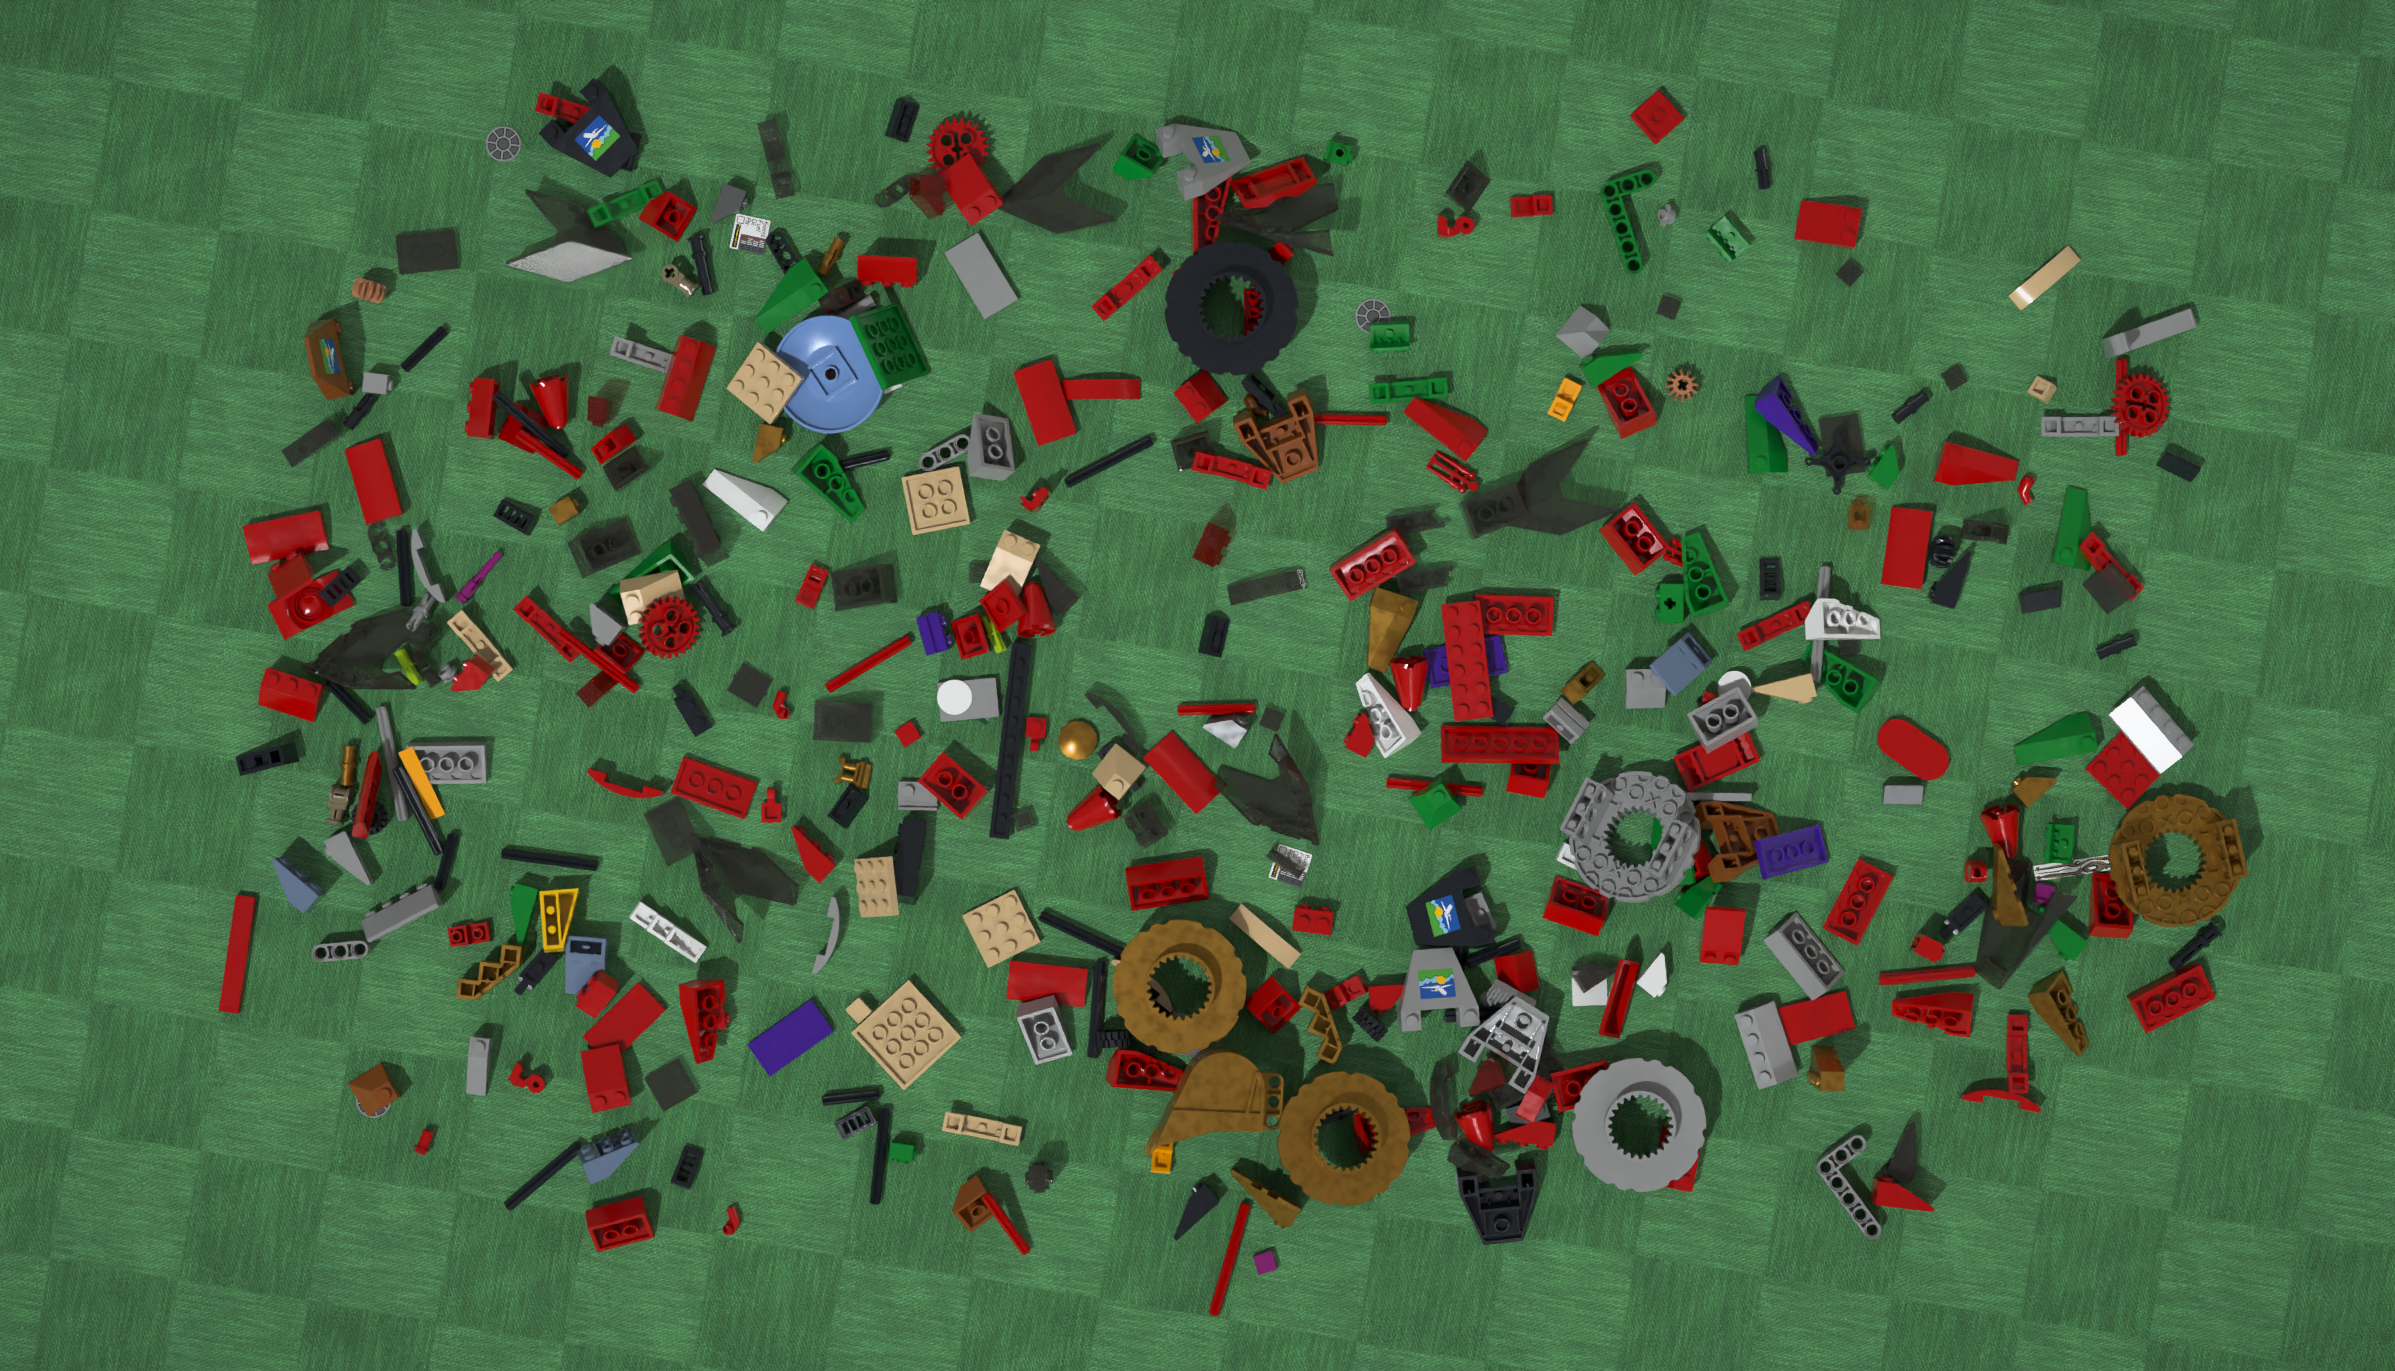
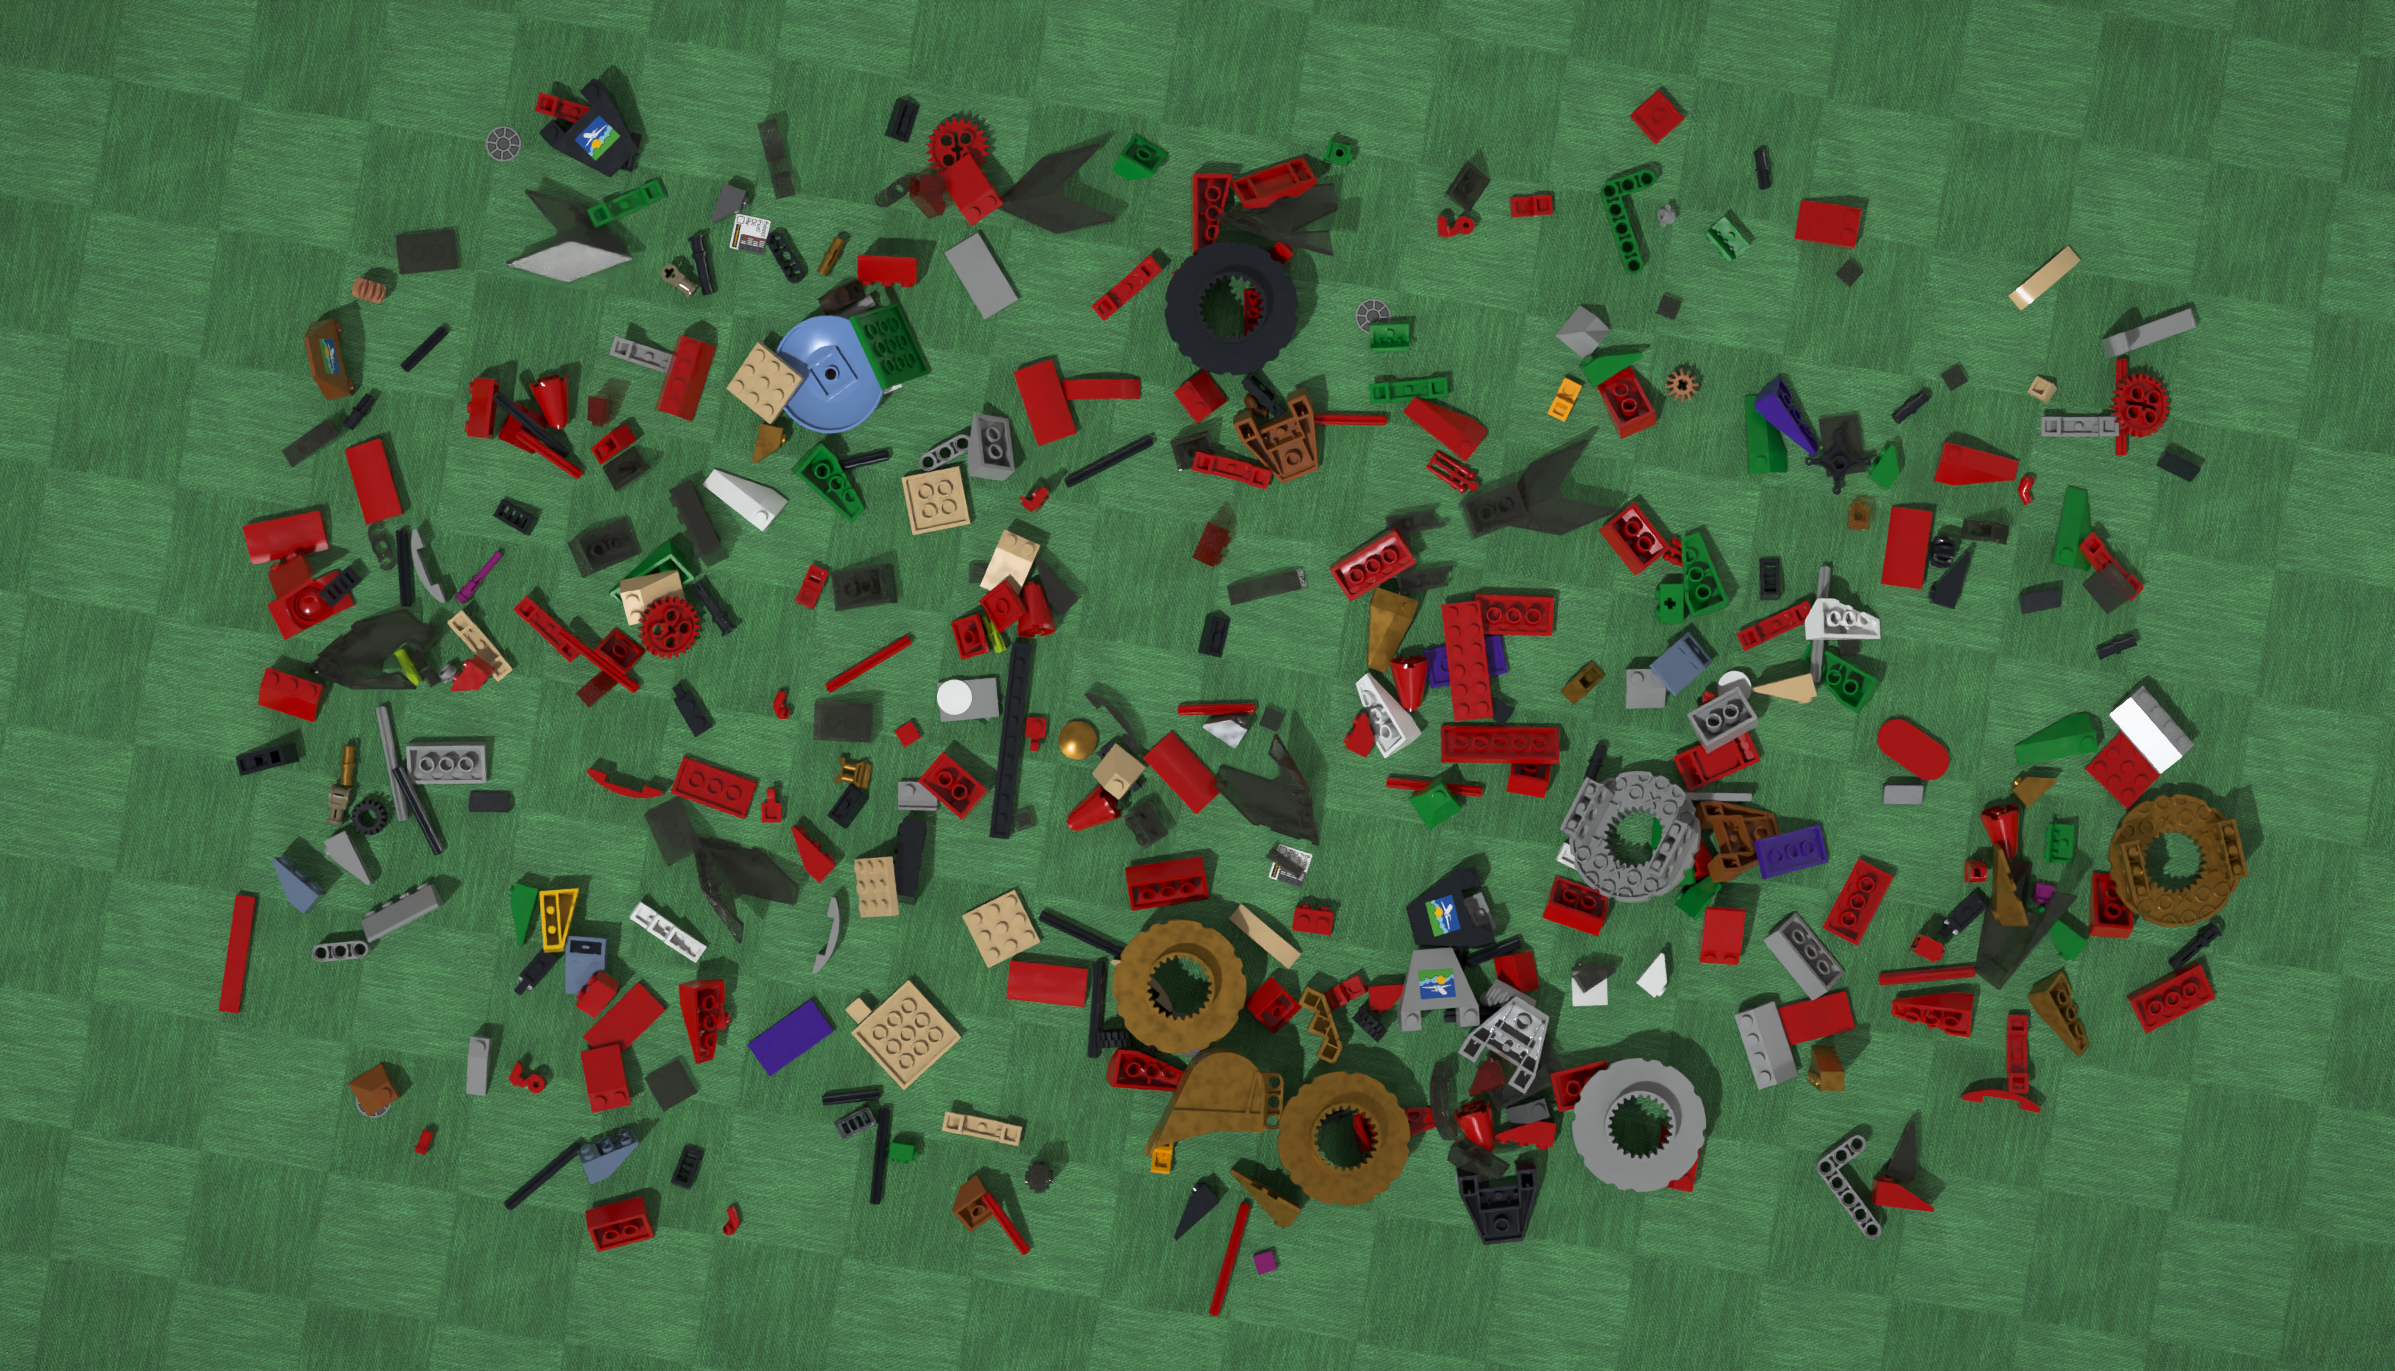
(349, 702): black axle -> none
(367, 796): red slope -> none
(377, 383): light grey brick -> none
(420, 612): light grey pin -> none
(421, 783): light orange sticker -> none
(446, 861): black axle -> none
(469, 934): red slope -> none
(489, 802): none -> black slope
(491, 973): pearl gold brick -> none
(549, 859): black axle -> none
(565, 510): pearl gold brick -> none
(605, 625): light grey slope -> none
(668, 215): red slope -> none
(749, 685): clear smoke piece -> none
(792, 295): green wedge -> none
(933, 633): dark purple brick -> none
(1044, 1029): light grey slope -> none
(1210, 152): light grey wedge -> none
(1535, 1099): red slope -> none
(1566, 720): light grey brick -> none
(1595, 762): none -> black axle
(1619, 998): red slope -> none
(2080, 867): sticker -> none

